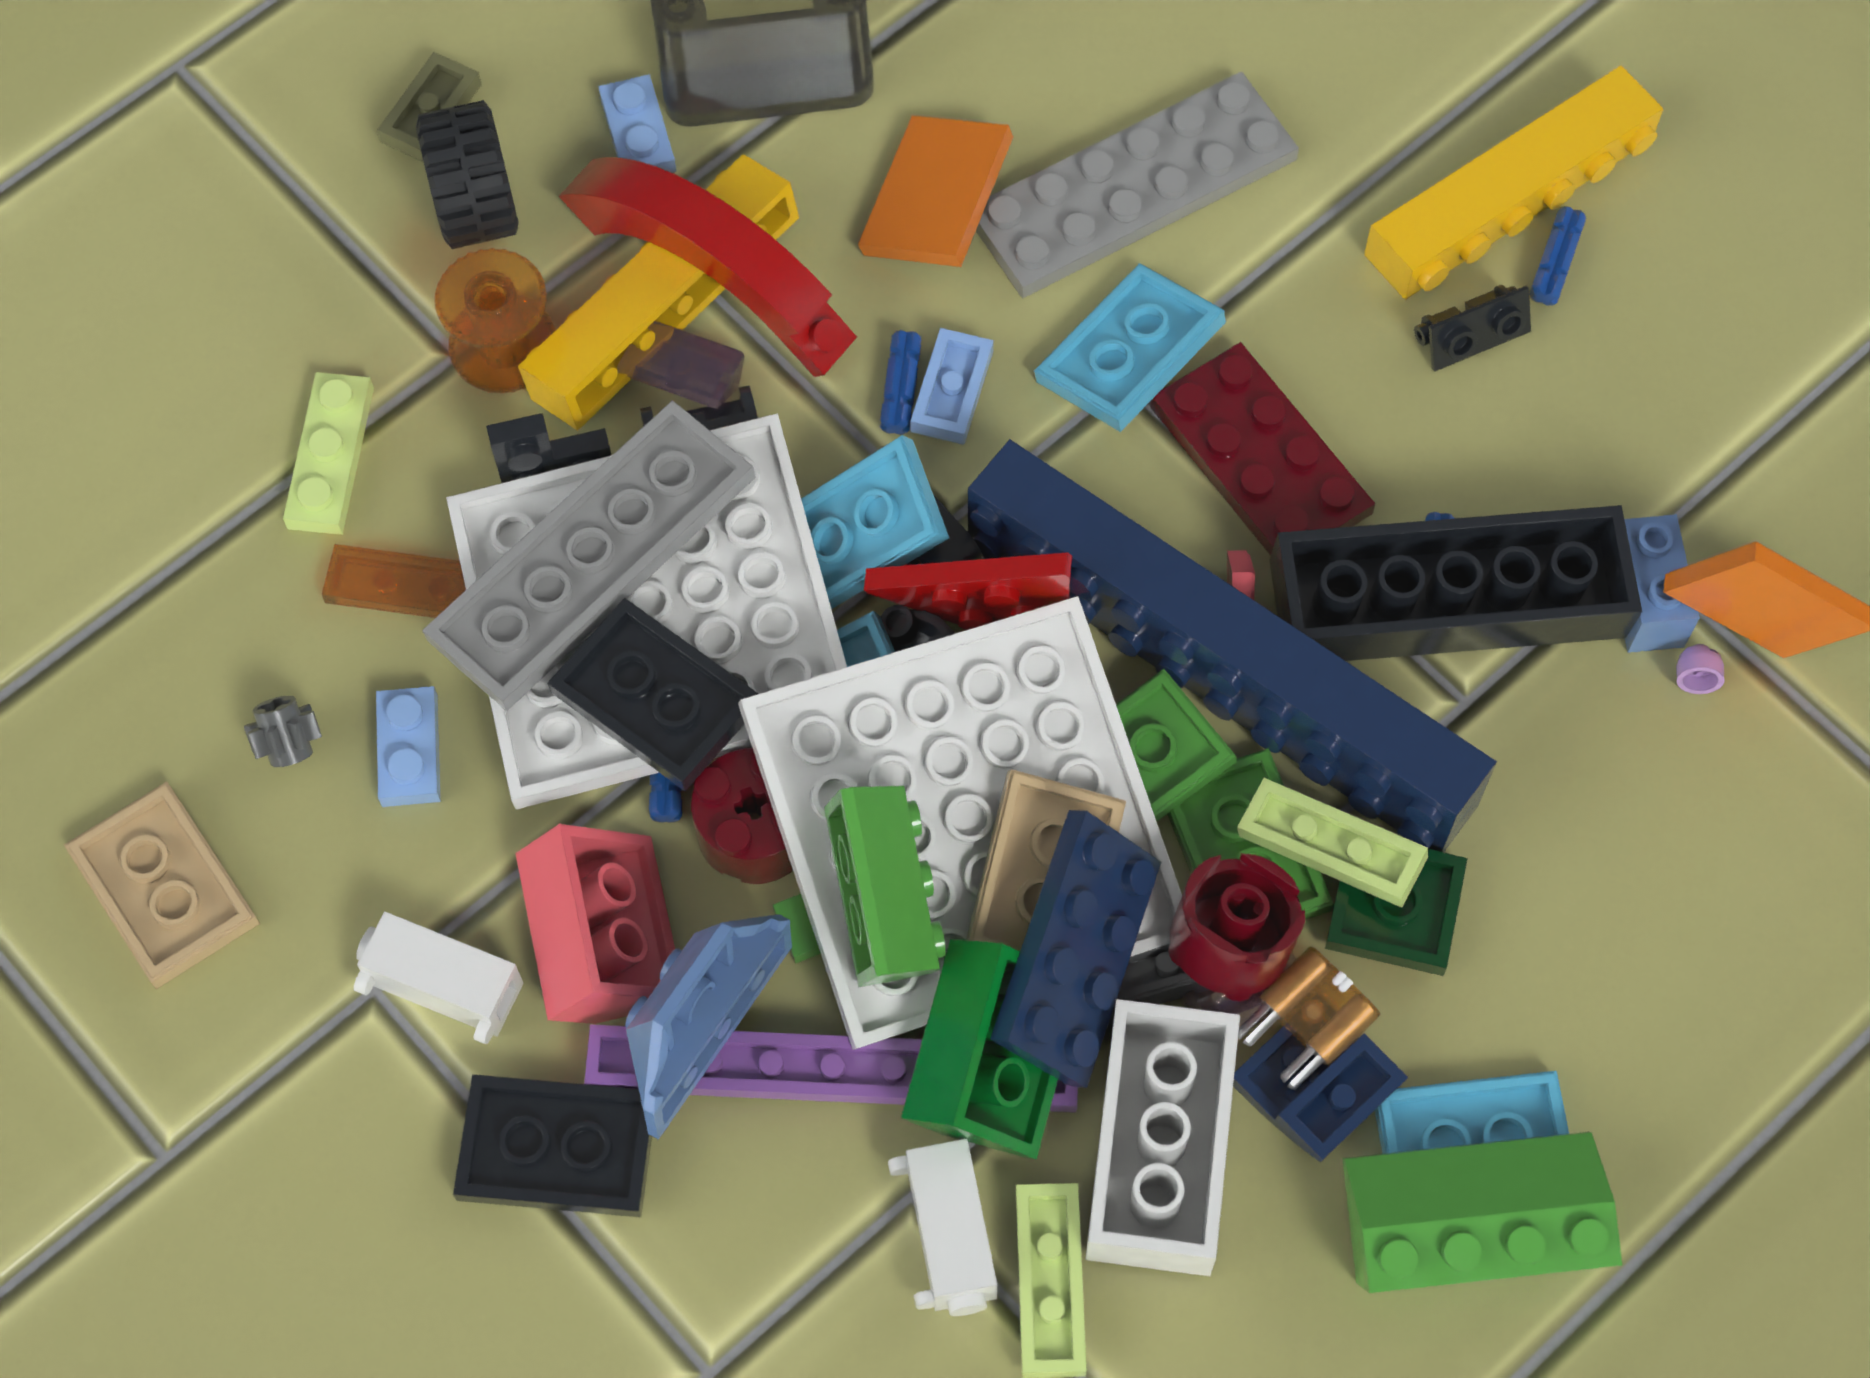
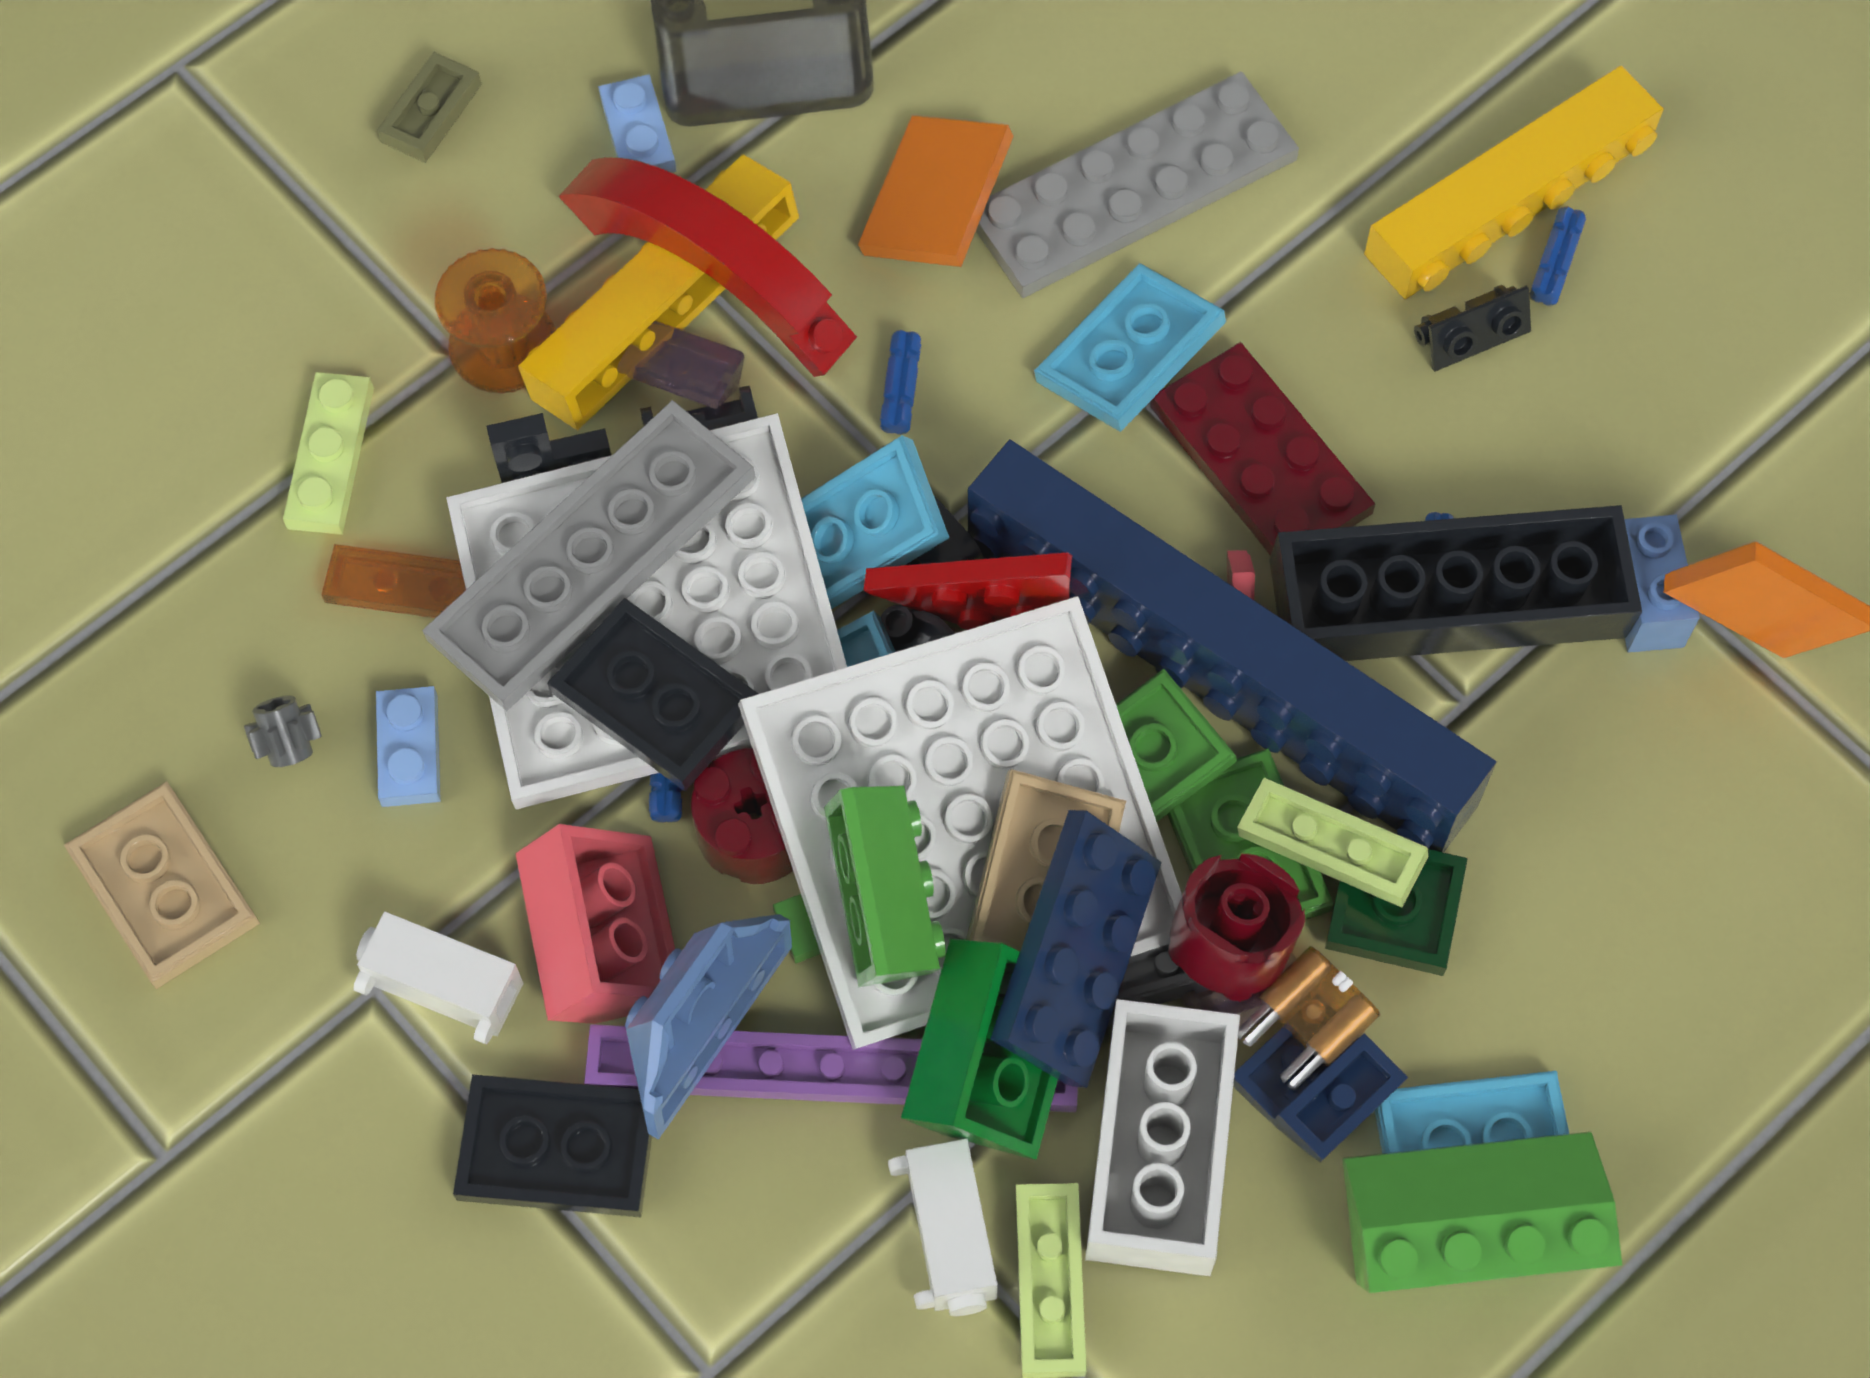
(467, 174): black tyre -> none
(952, 386): light blue plate -> none
(1700, 670): lavender hinge -> none

